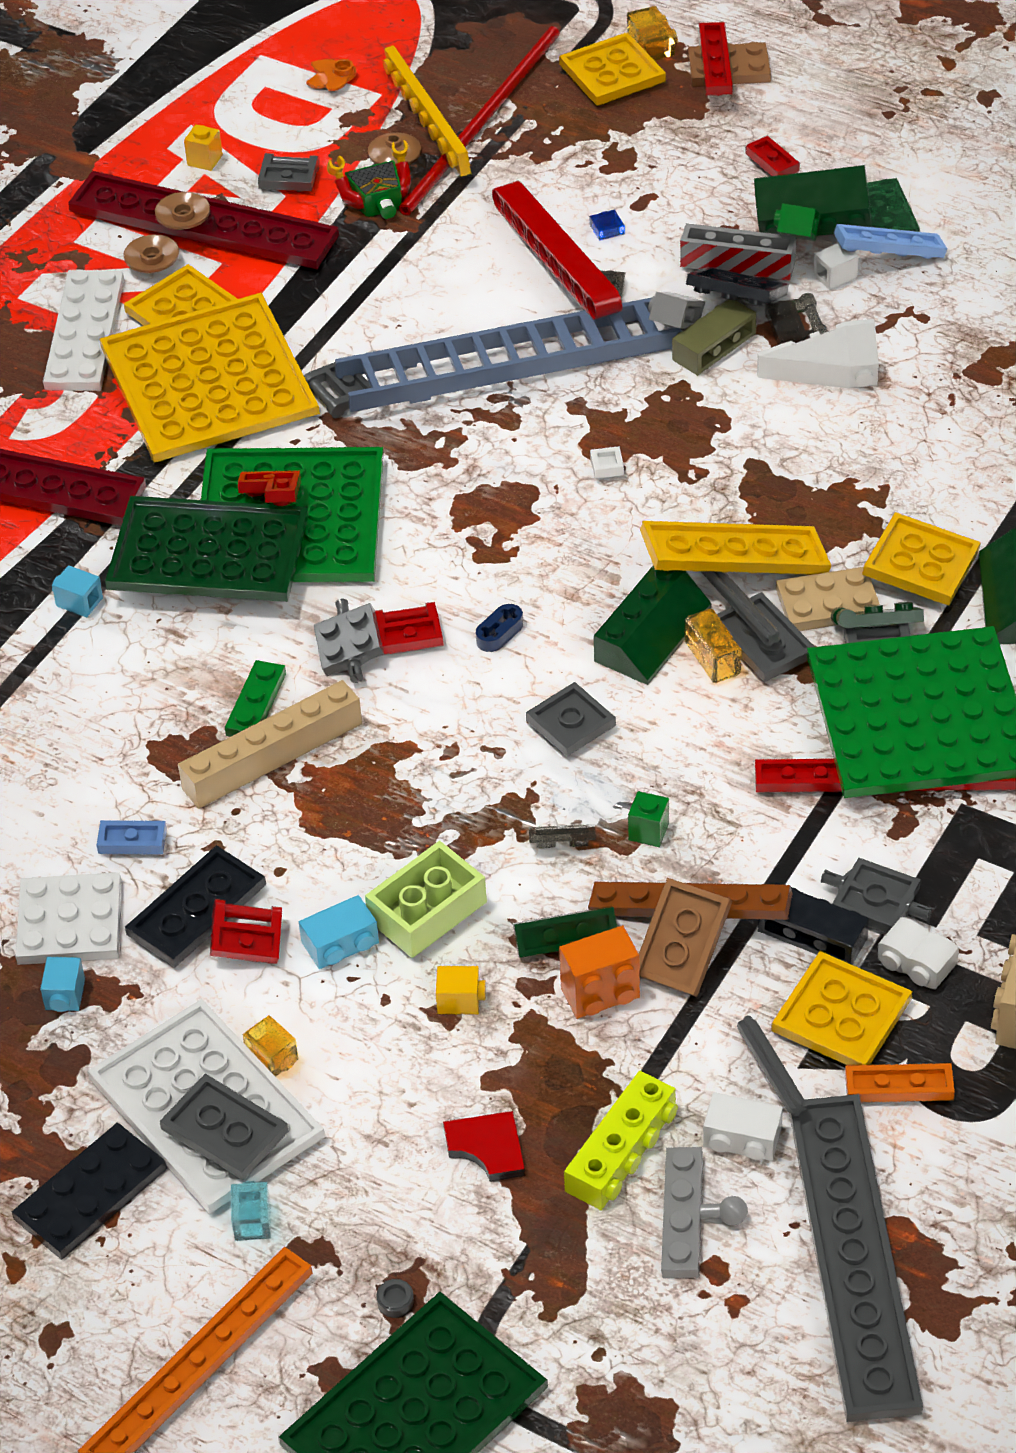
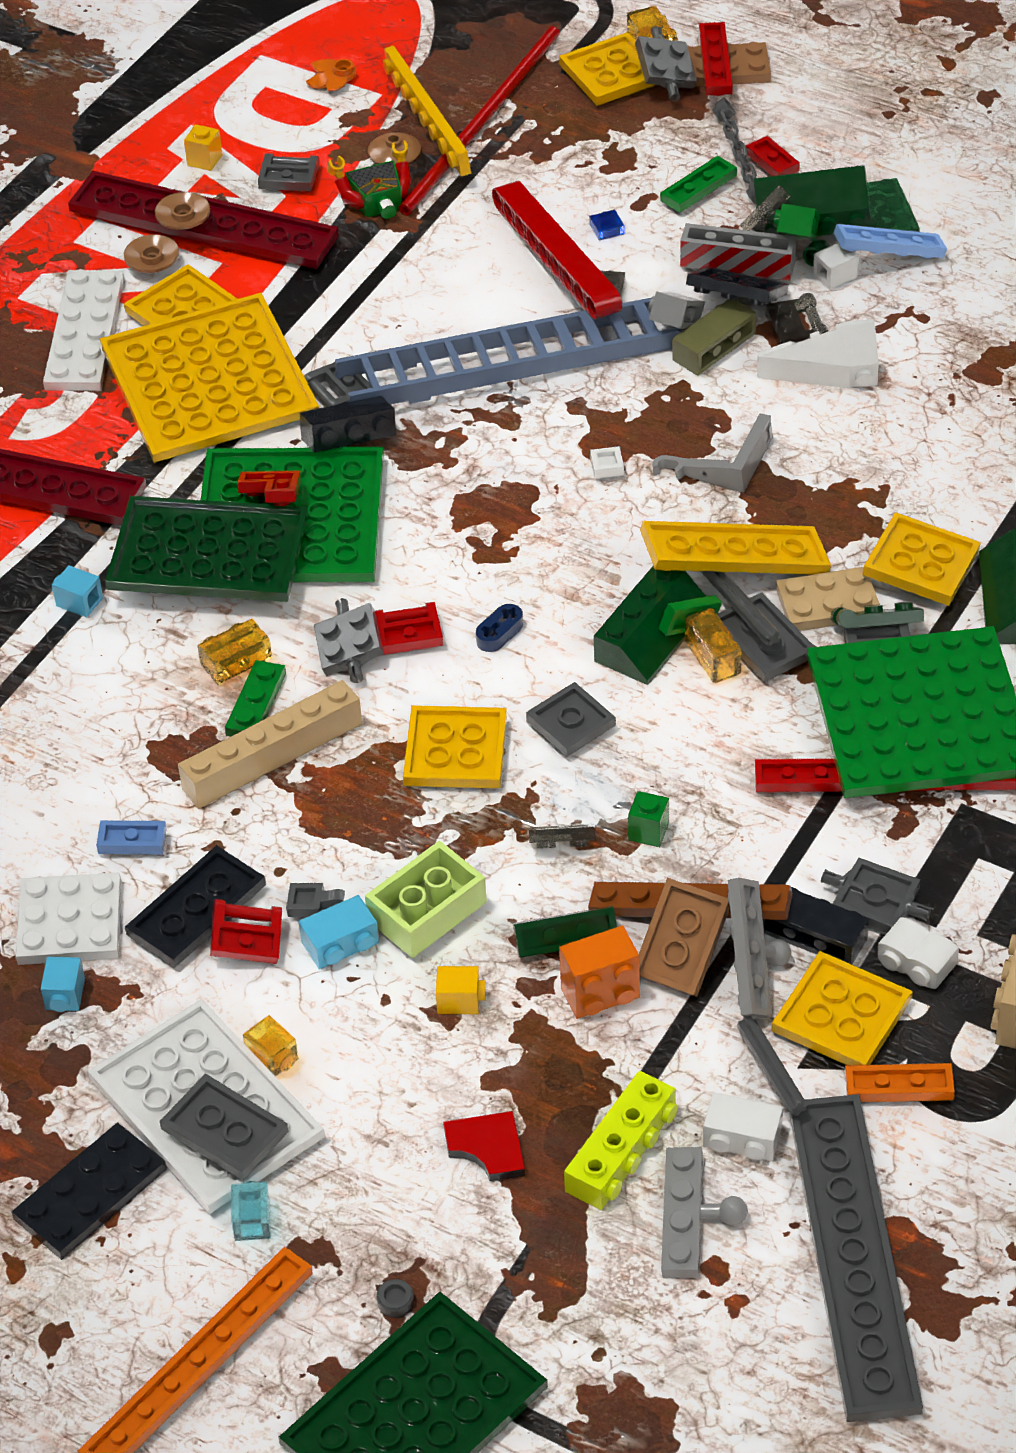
(234, 651): none -> clear yellow brick
(311, 898): none -> dark grey plate
(347, 424): none -> black brick
(455, 746): none -> yellow plate
(665, 63): none -> dark grey plate
(676, 613): none -> green plate
(698, 184): none -> green plate
(722, 472): none -> light grey hinge
(724, 112): none -> dark grey piece
(751, 950): none -> light grey plate
(758, 218): none -> clear smoke plate
(813, 247): none -> dark green hose

